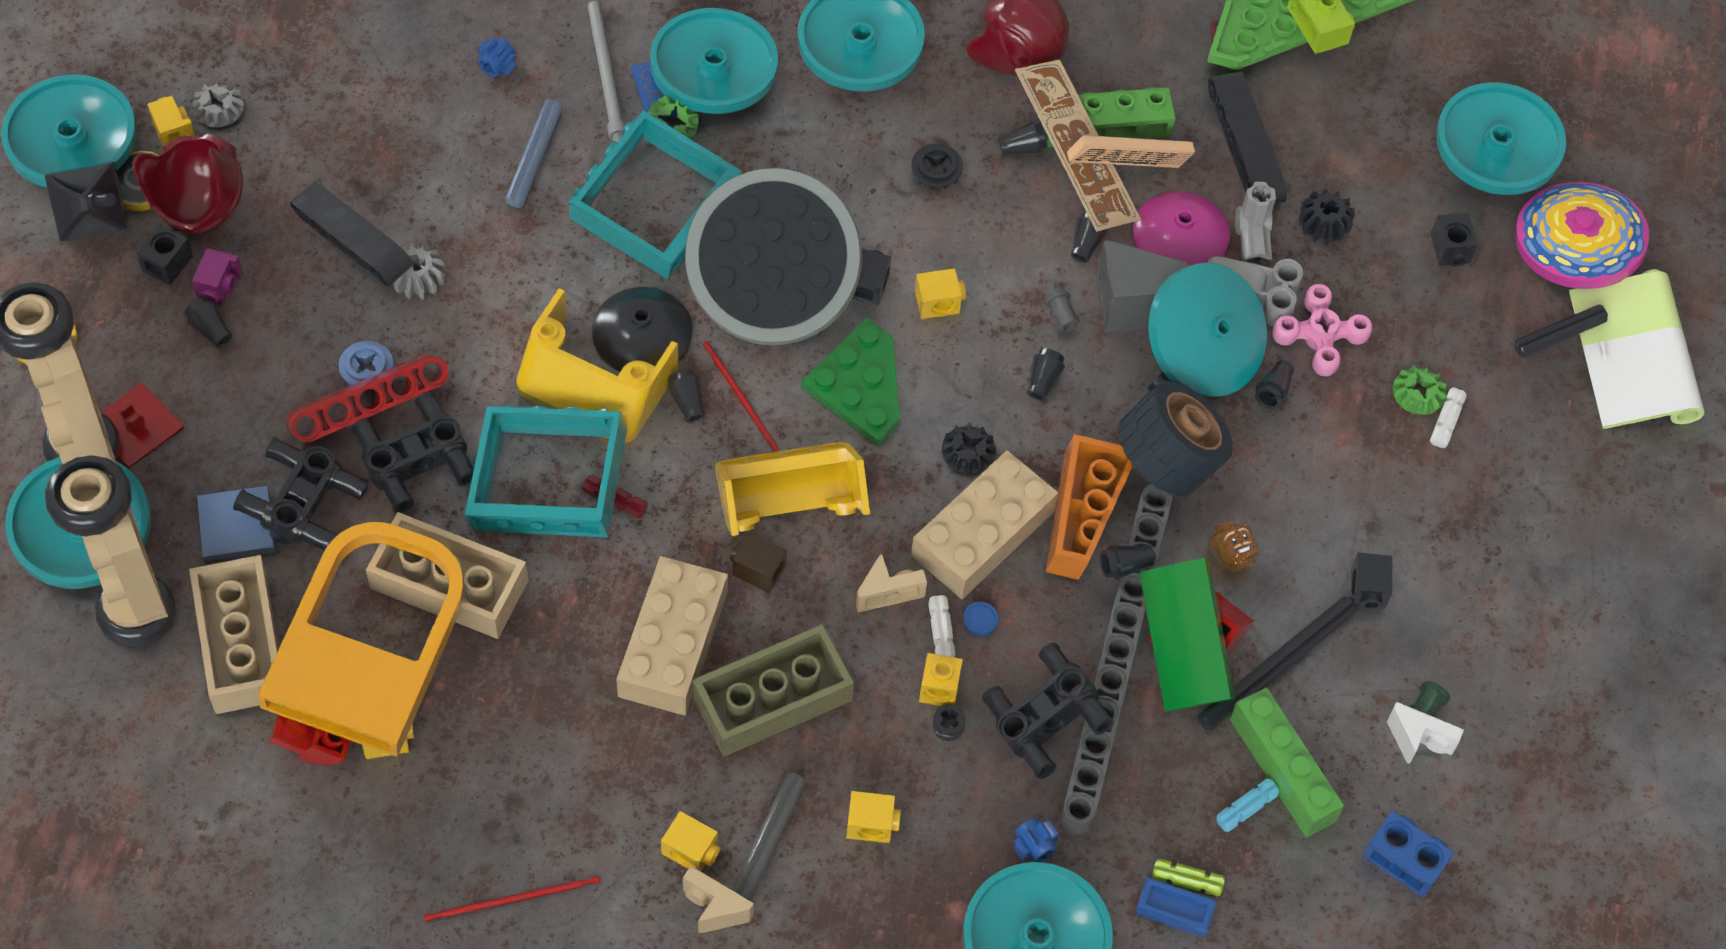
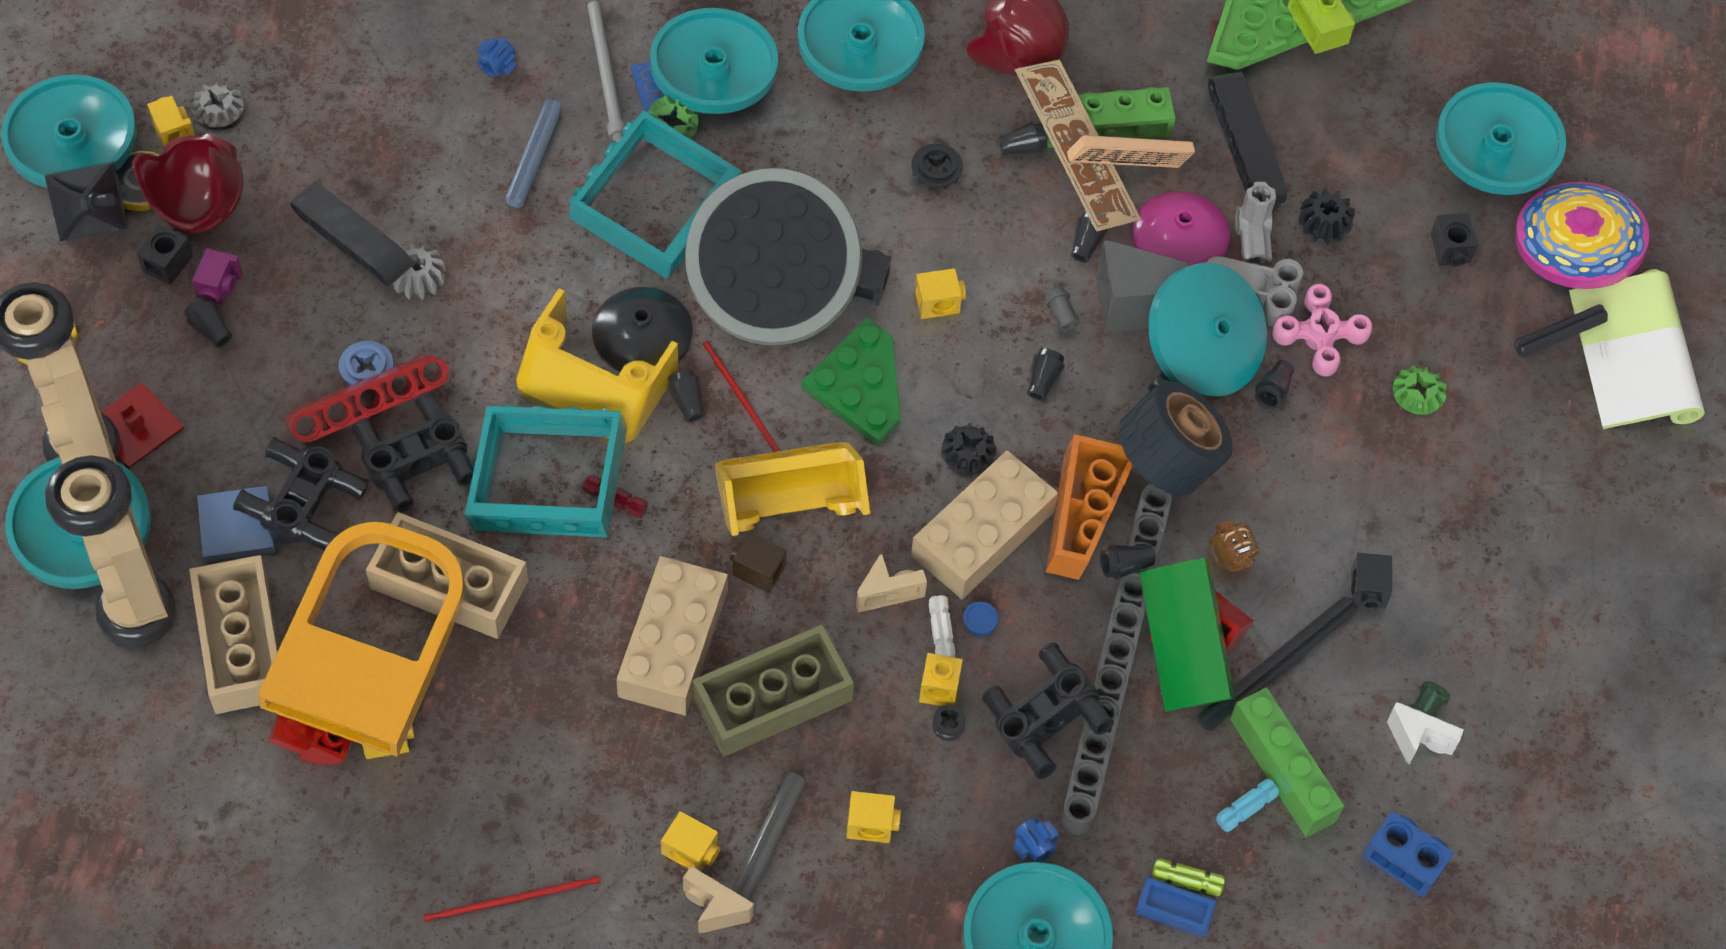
(1448, 417): white axle -> none

